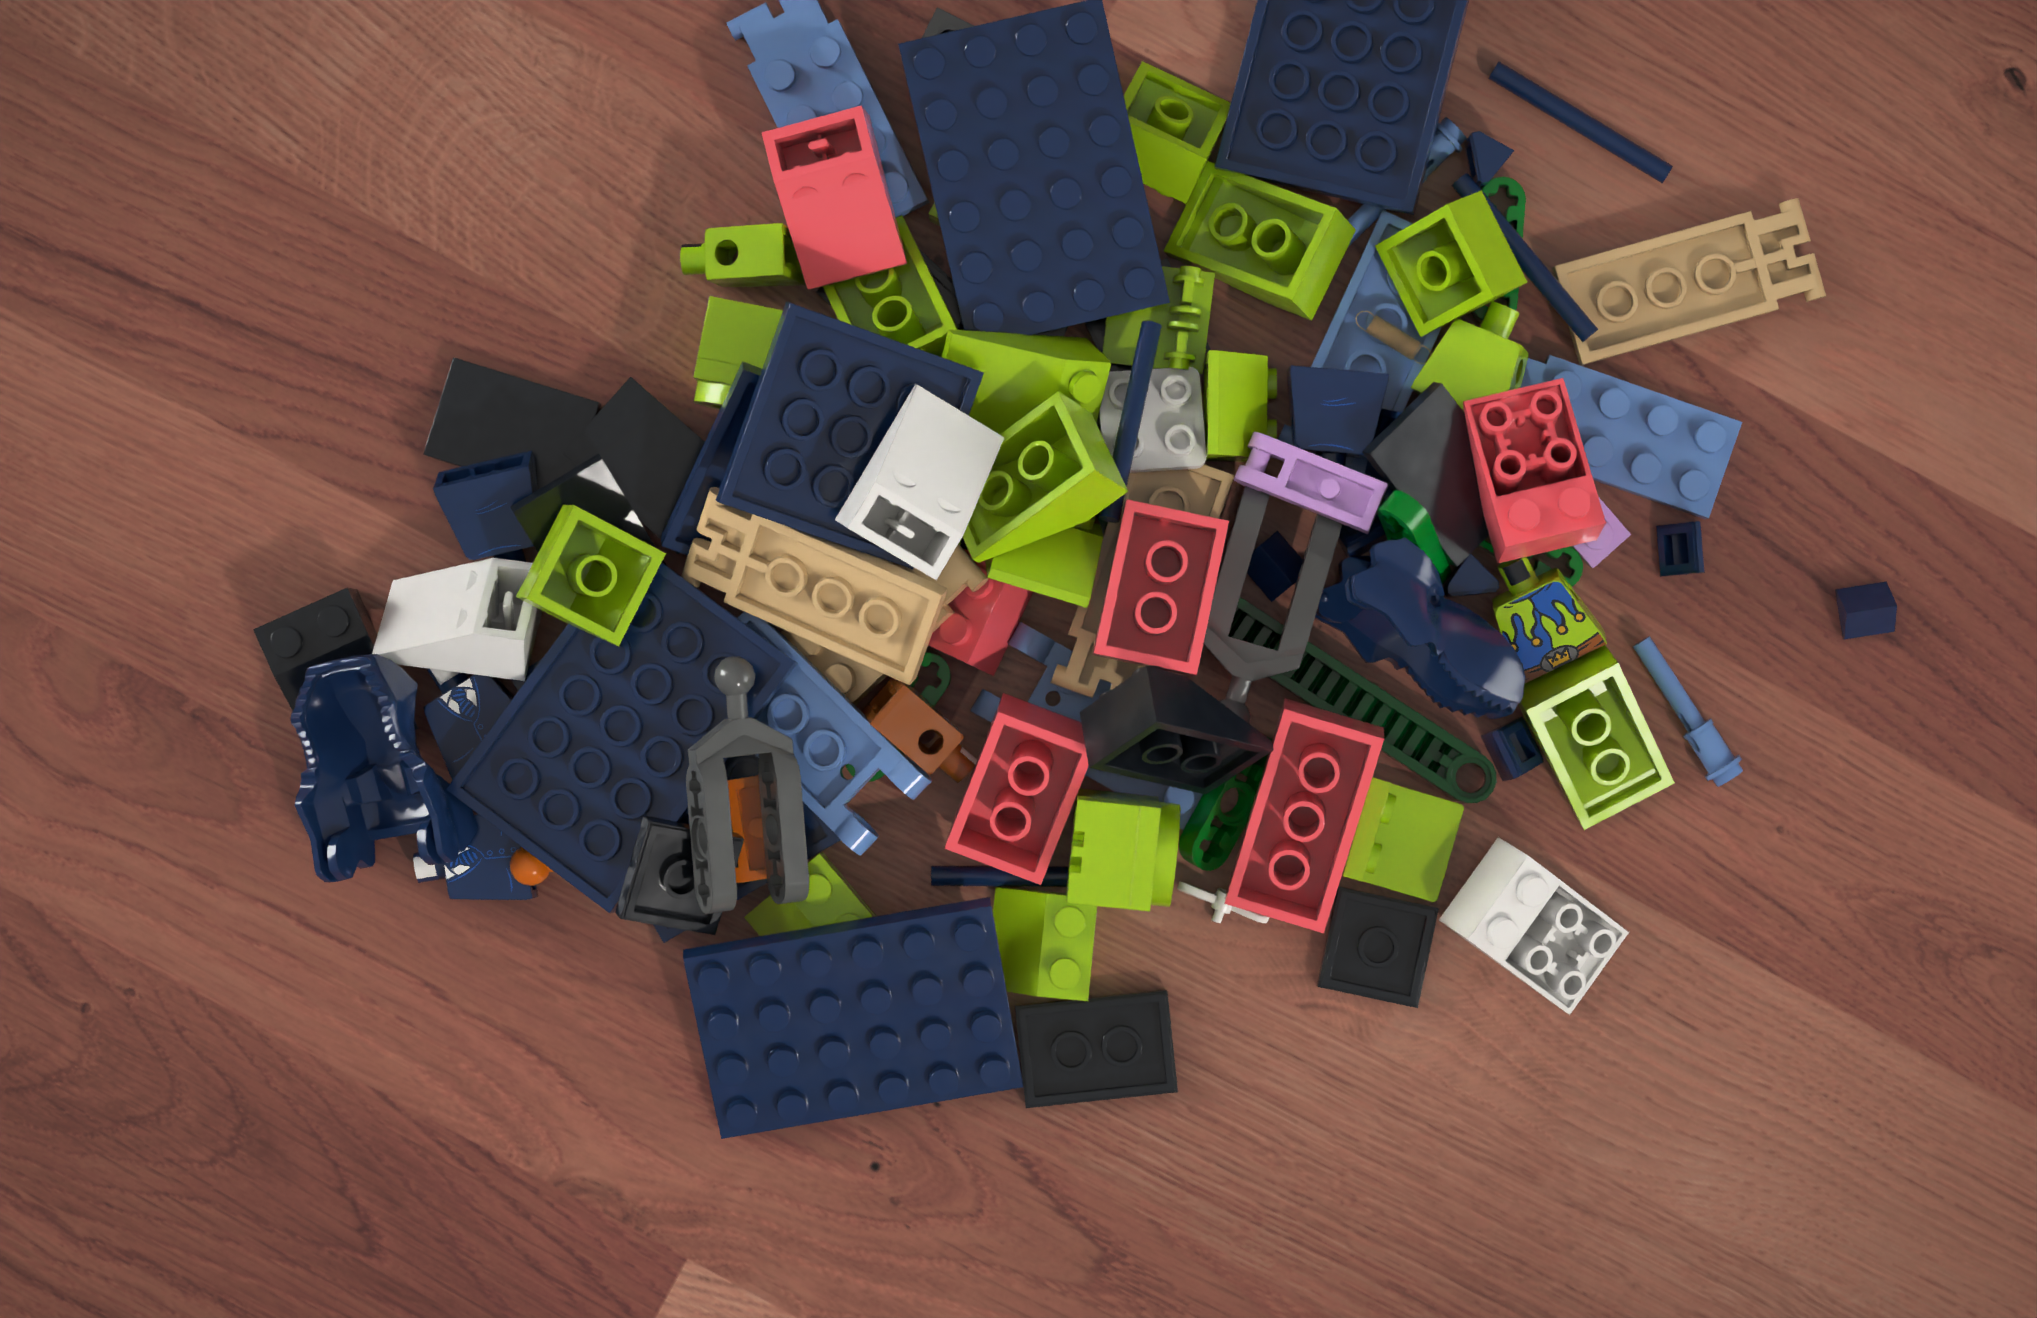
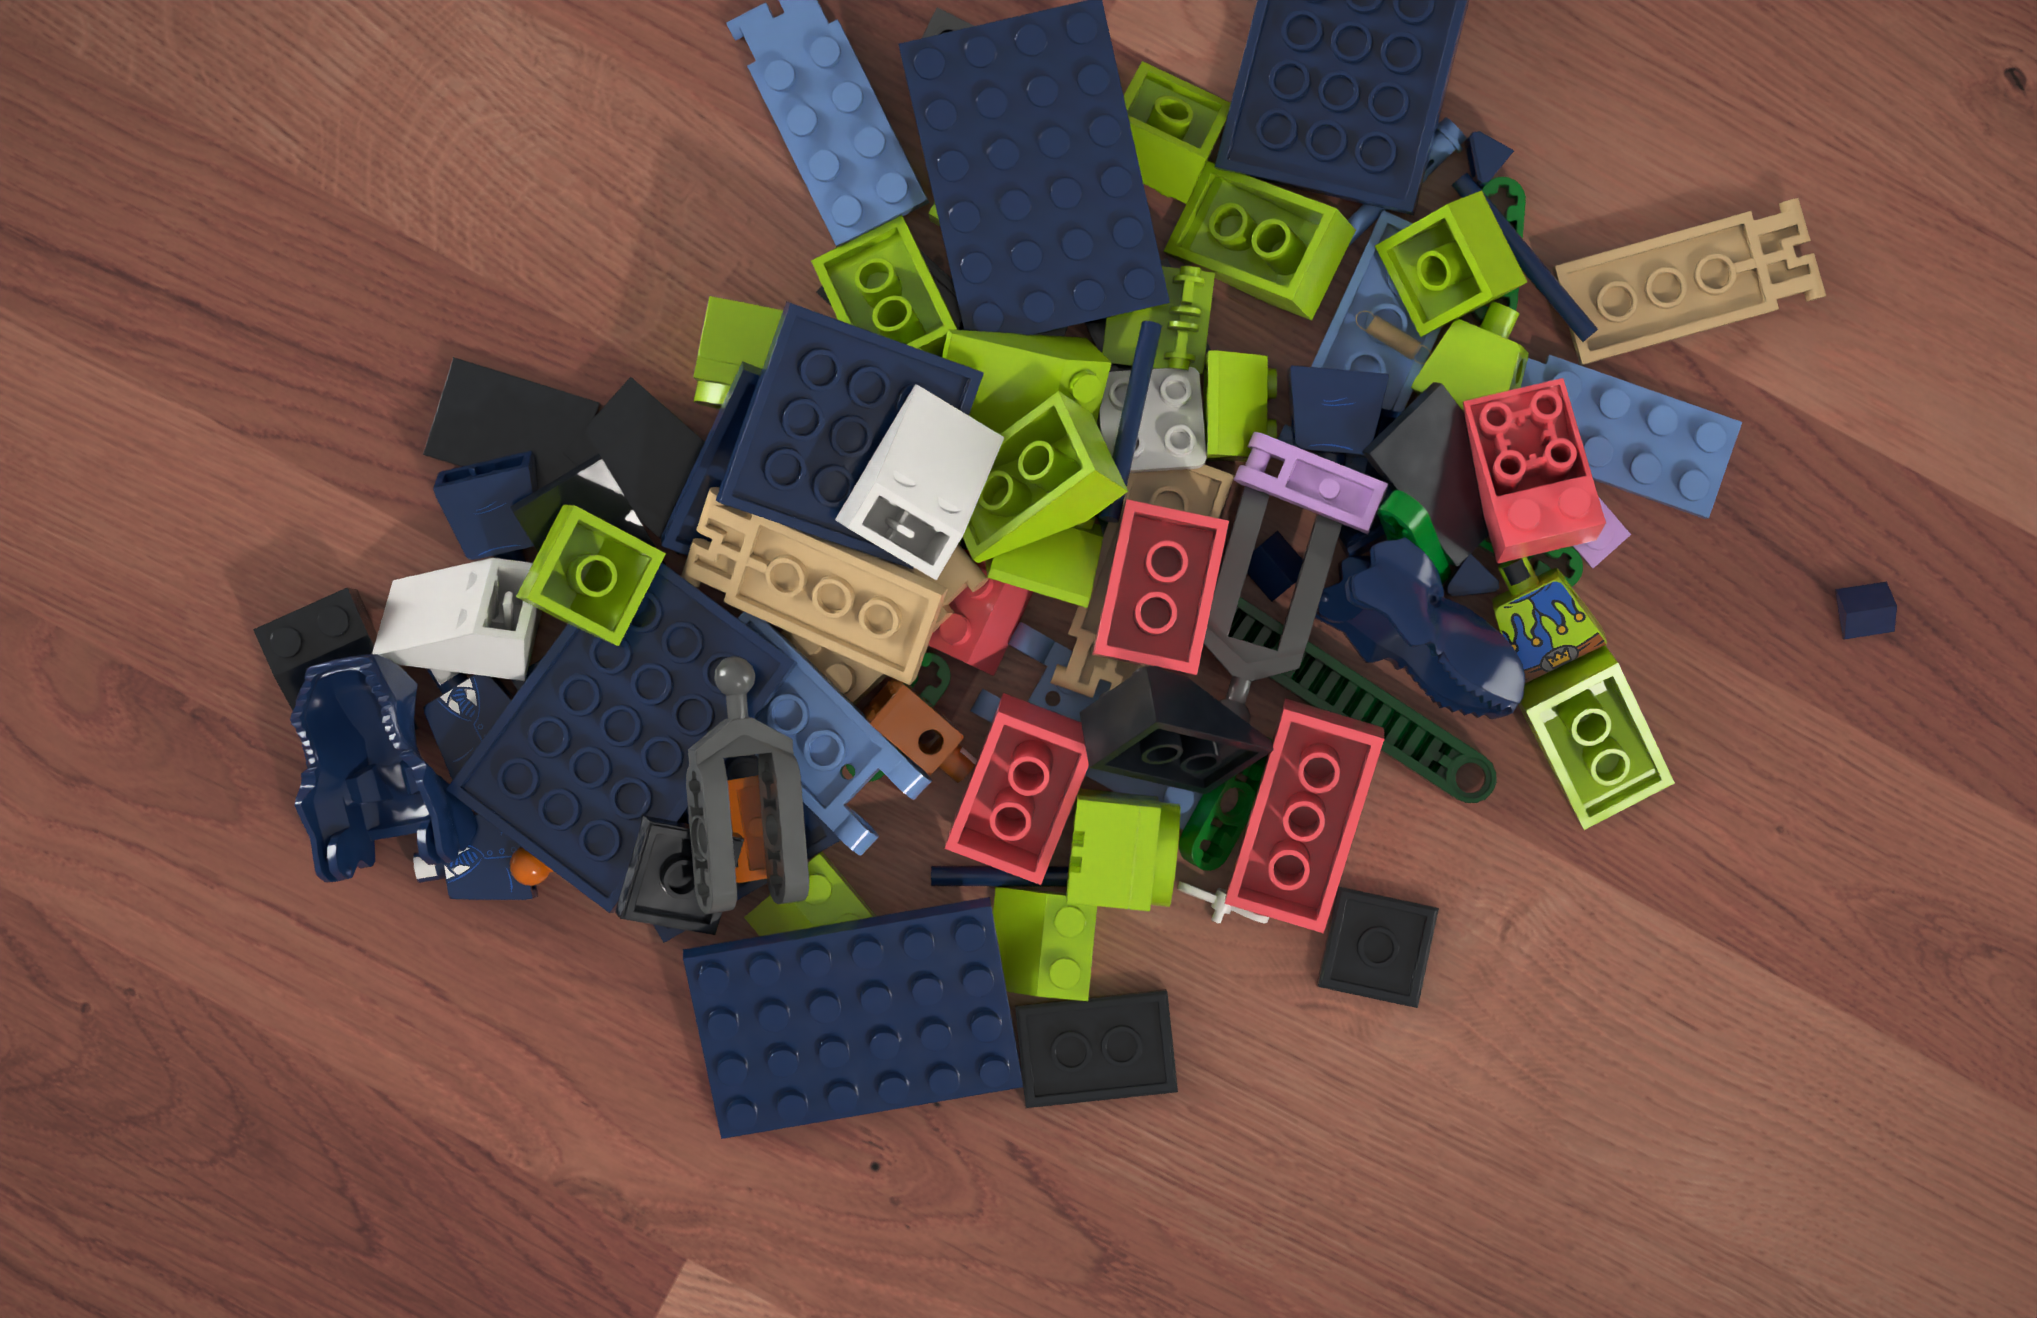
(763, 257): lime torso -> none
(835, 197): coral slope -> none
(1403, 840): lime bracket -> none
(1512, 749): dark blue slope -> none
(1534, 925): white slope -> none
(1580, 122): dark blue bar -> none
(1680, 549): dark blue slope -> none
(1700, 734): medium blue pin -> none

